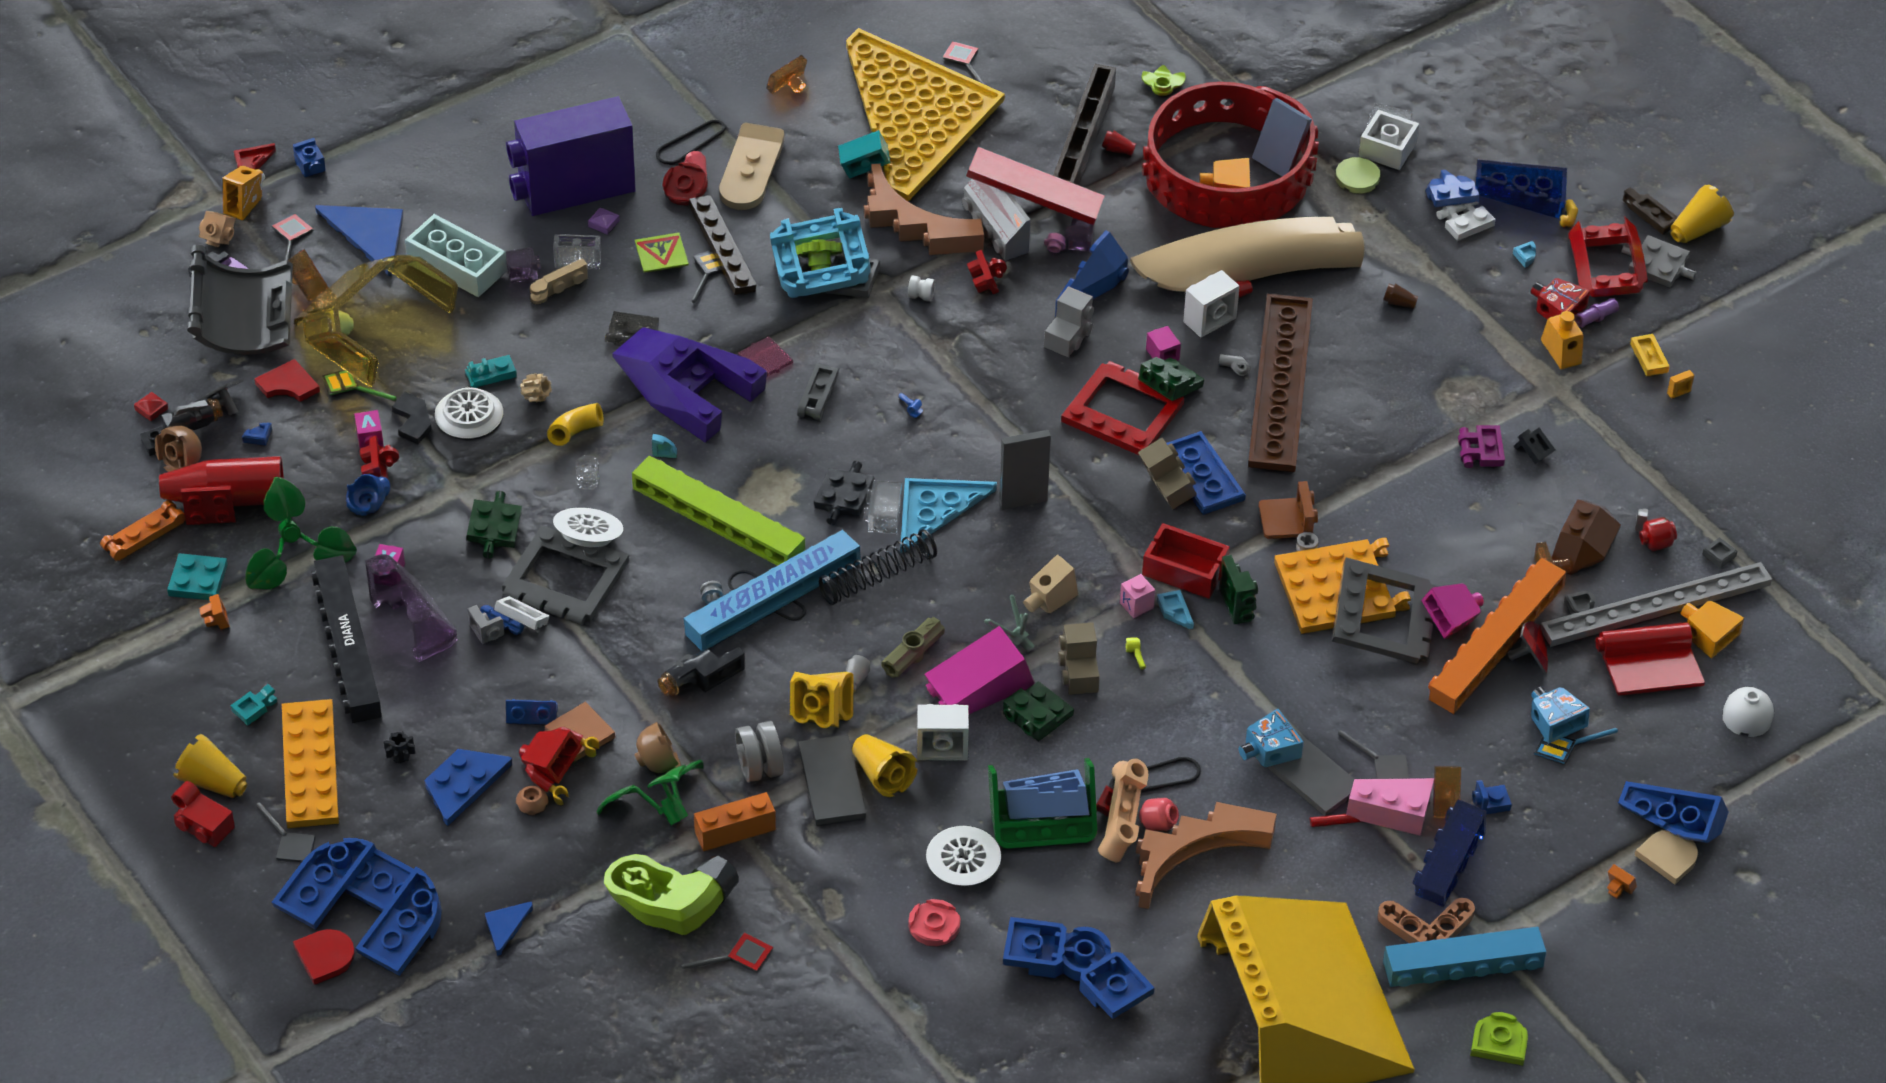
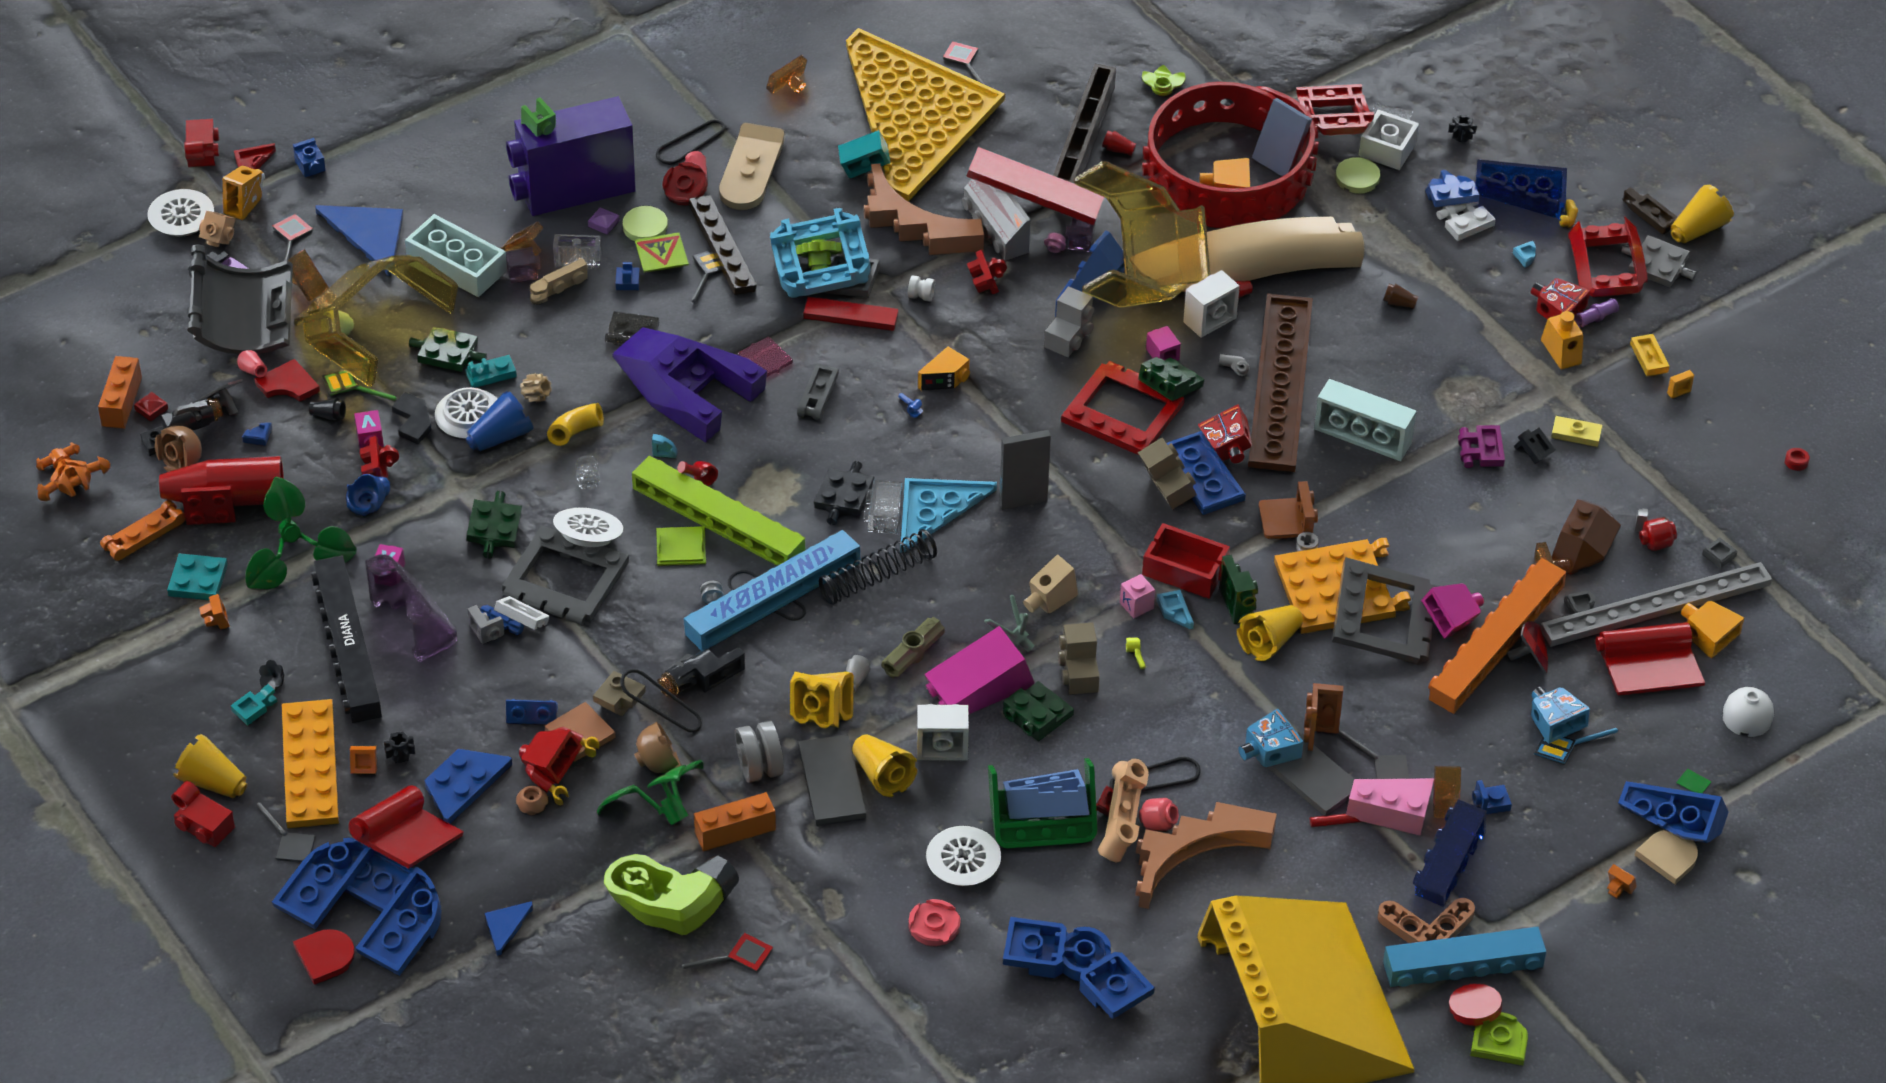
(68, 472): none -> orange piece
(120, 392): none -> orange brick
(177, 209): none -> white piece
(200, 142): none -> red hinge
(250, 362): none -> coral cone
(271, 674): none -> black plant
(330, 409): none -> black cone
(363, 759): none -> orange tile
(402, 828): none -> red door
(447, 349): none -> dark green plate
(499, 424): none -> blue cone
(524, 239): none -> clear orange tile
(541, 121): none -> bright green window
(612, 696): none -> dark tan brick
(627, 277): none -> blue tile
(644, 222): none -> yellowish green tile
(654, 709): none -> black piece
(681, 546): none -> lime piece
(700, 470): none -> red bar
(850, 313): none -> red tile
(944, 371): none -> light orange slope
(1160, 243): none -> clear yellow piece
(1228, 434): none -> red torso
(1268, 630): none -> yellow cone
(1322, 711): none -> dark orange bracket
(1337, 95): none -> red wedge
(1365, 419): none -> light aqua brick
(1462, 128): none -> black gear
(1475, 1004): none -> tile
(1576, 431): none -> light yellow plate
(1693, 781): none -> green sticker
(1797, 459): none -> red tile

